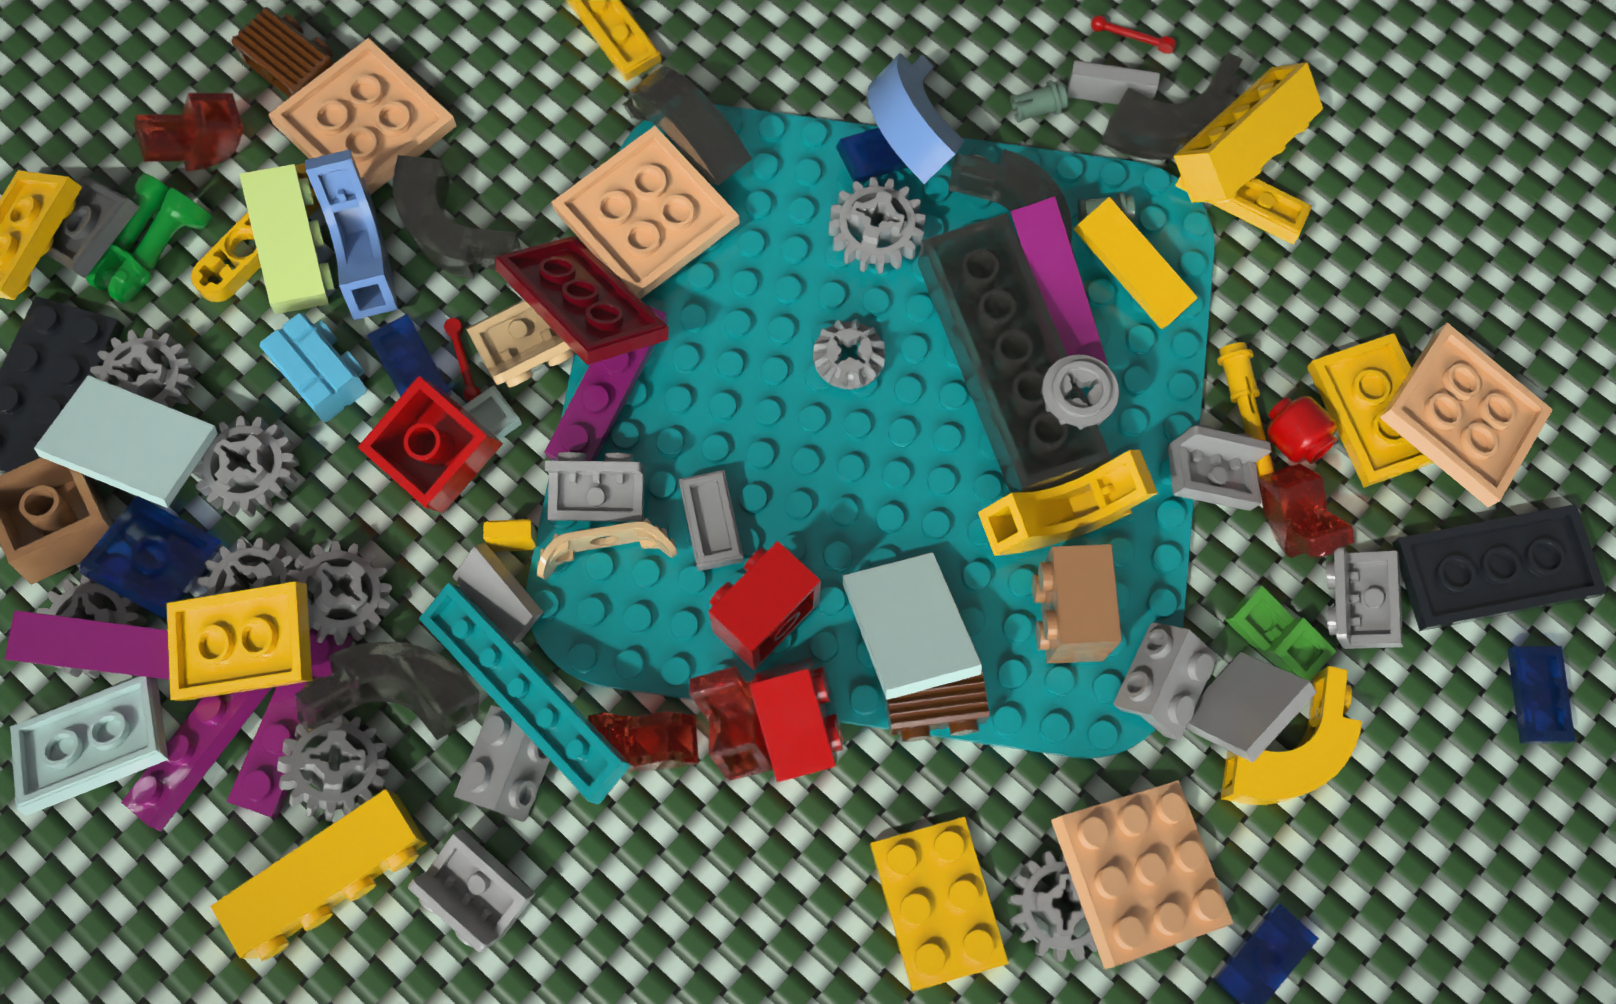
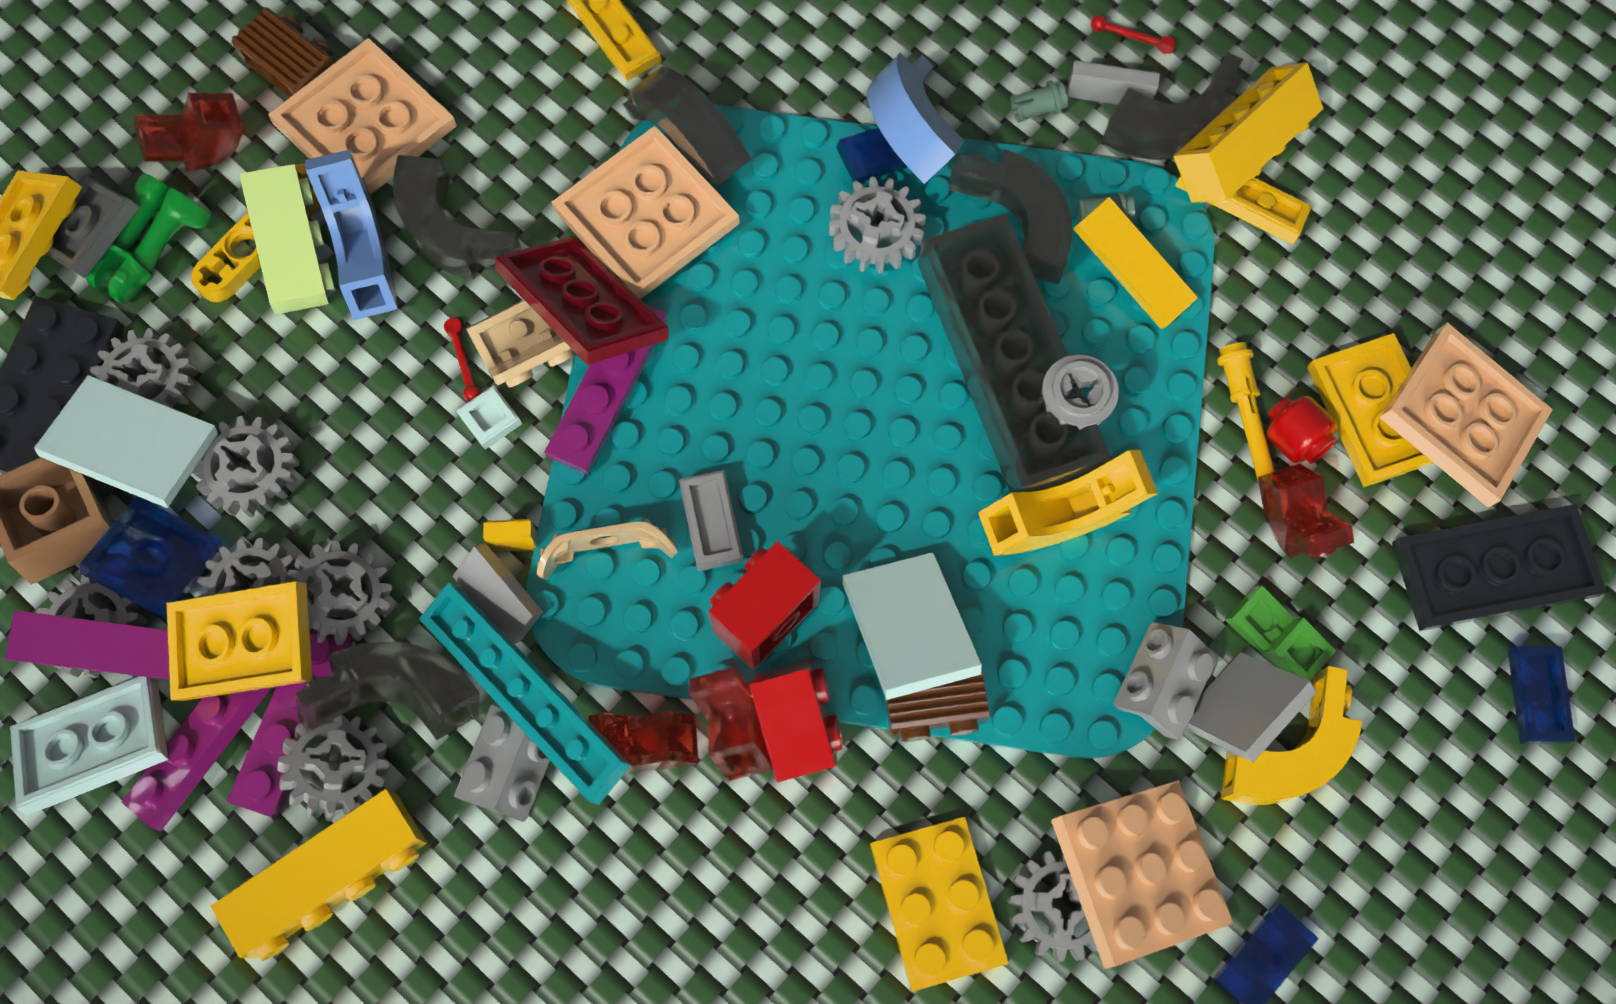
(314, 367): medium azure brick -> none
(405, 355): clear blue plate -> none
(430, 445): red brick -> none
(471, 892): light grey bracket -> none
(595, 488): light grey bracket -> none
(851, 372): light grey gear -> none
(1057, 276): magenta tile -> none
(1077, 604): medium nougat brick -> none
(1217, 467): light grey bracket -> none
(1366, 599): light grey bracket -> none

